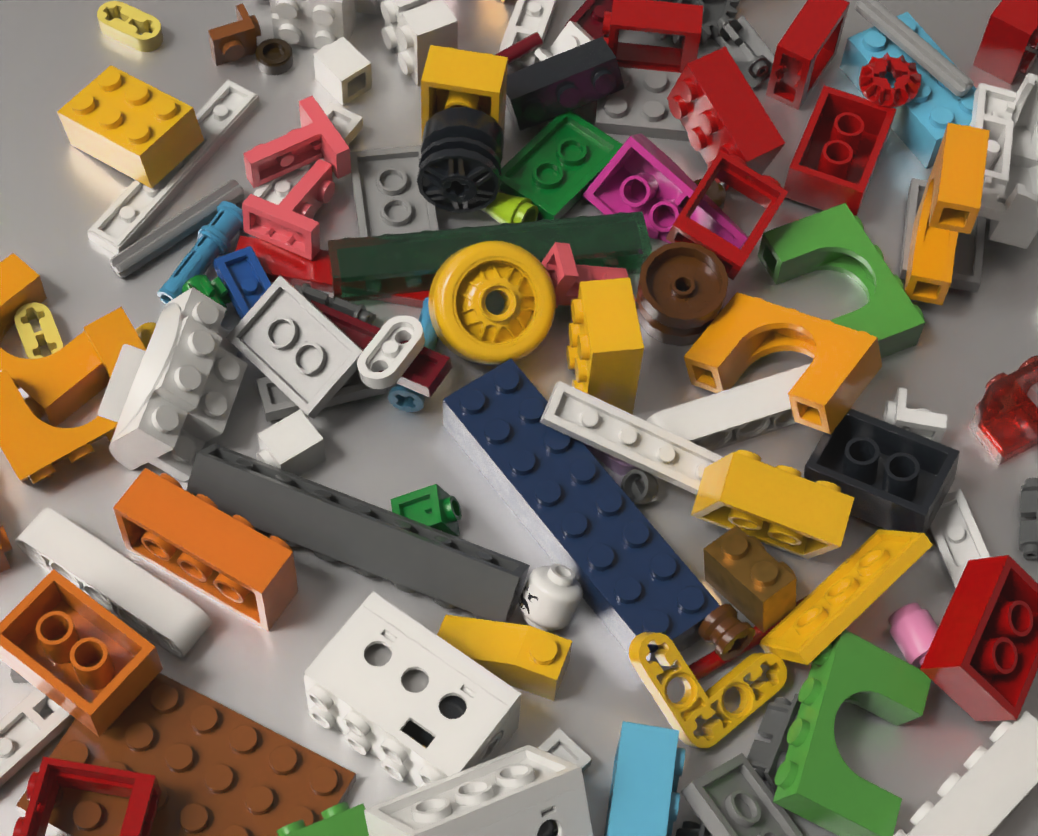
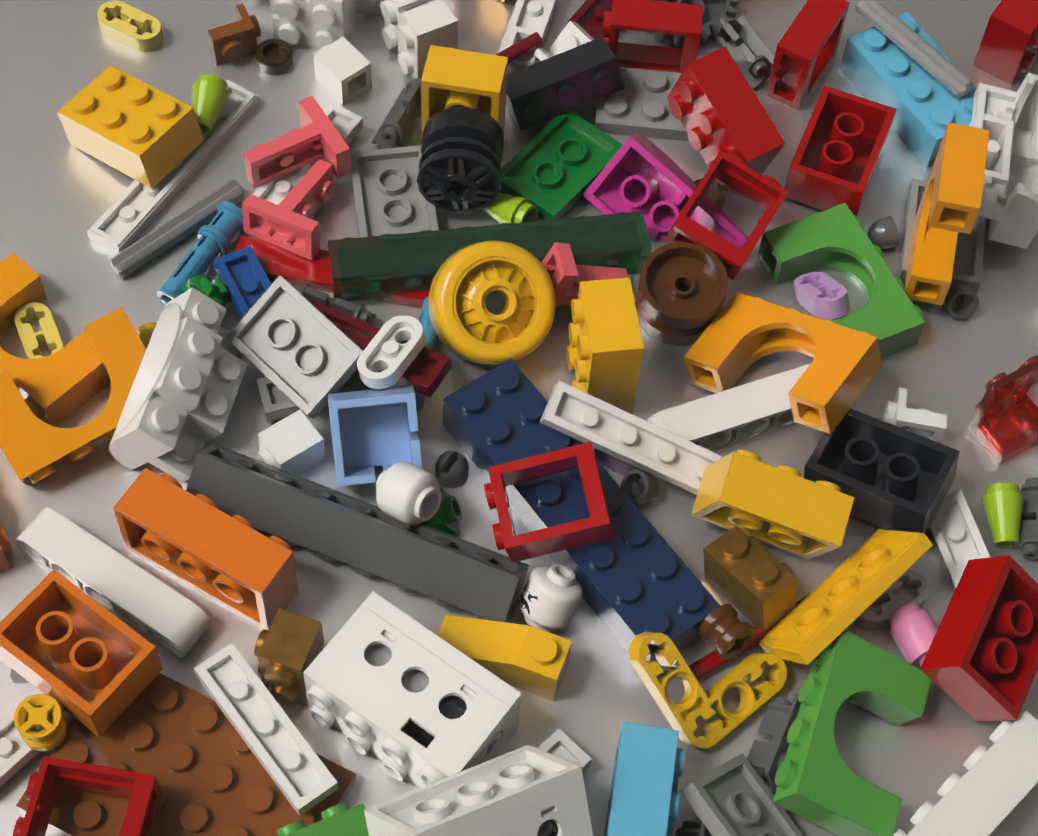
(43, 712): none -> yellow wheel
(121, 382): white sticker -> none
(208, 100): none -> lime cone
(266, 729): none -> white plate
(286, 653): none -> pearl gold brick
(373, 431): none -> light blue piece
(403, 120): none -> dark grey hinge
(408, 493): none -> white head
(457, 474): none -> dark grey hinge
(559, 537): none -> red window
(821, 295): none -> lavender beam
(876, 86): red gear -> none
(884, 233): none -> dark grey hinge
(909, 580): none -> white beam
(968, 298): none -> dark grey hinge
(1003, 511): none -> lime cone

